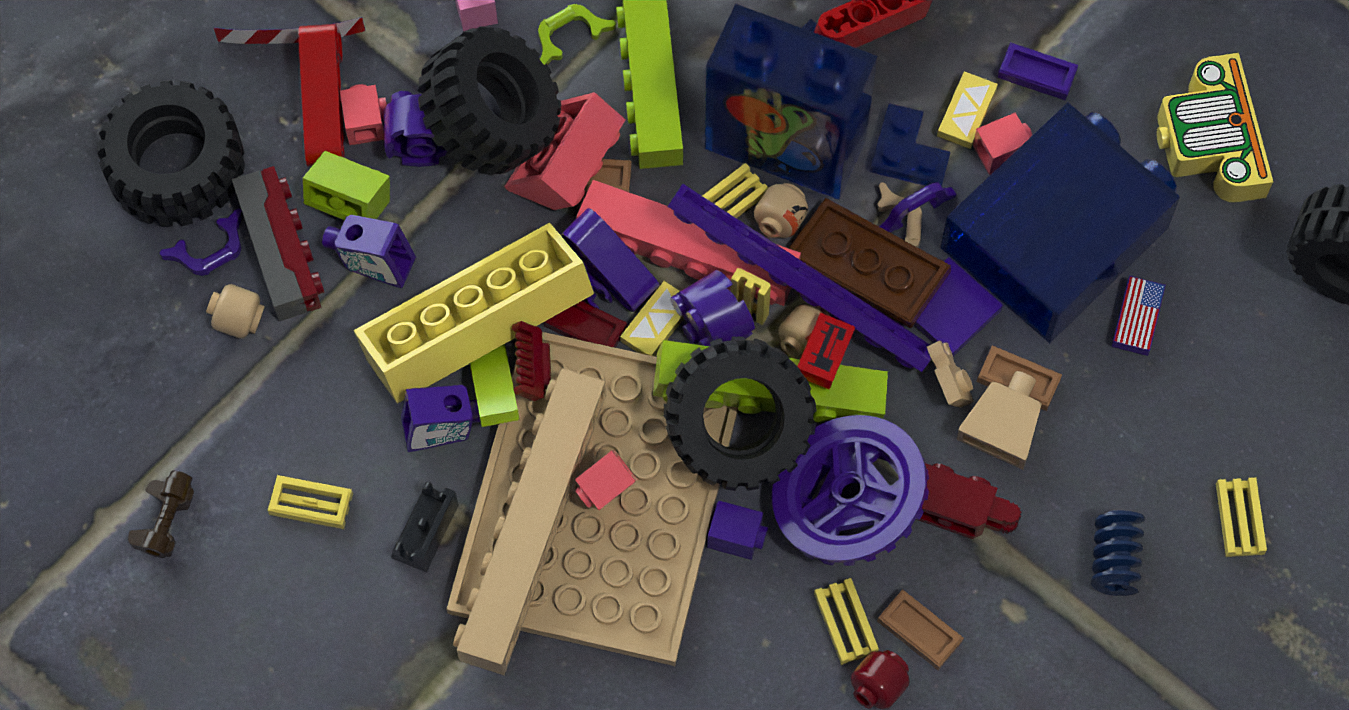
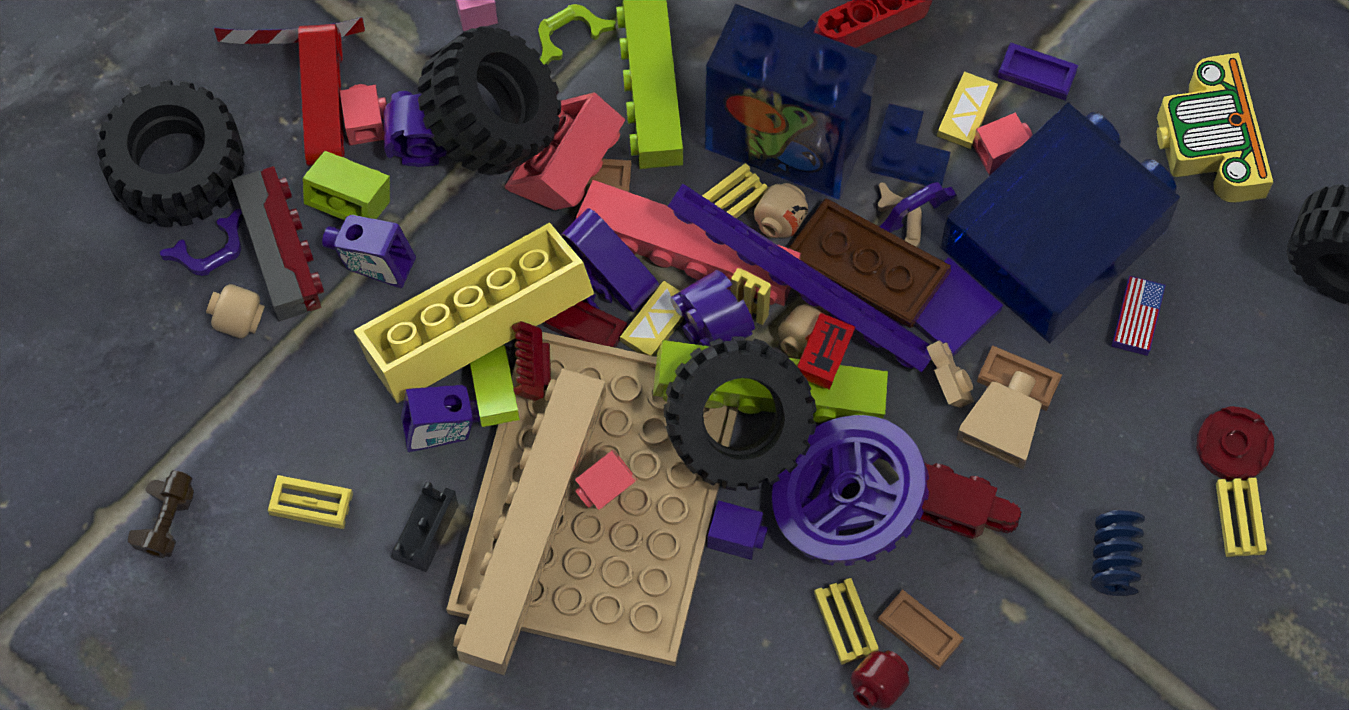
(1235, 443): none -> dark red tile

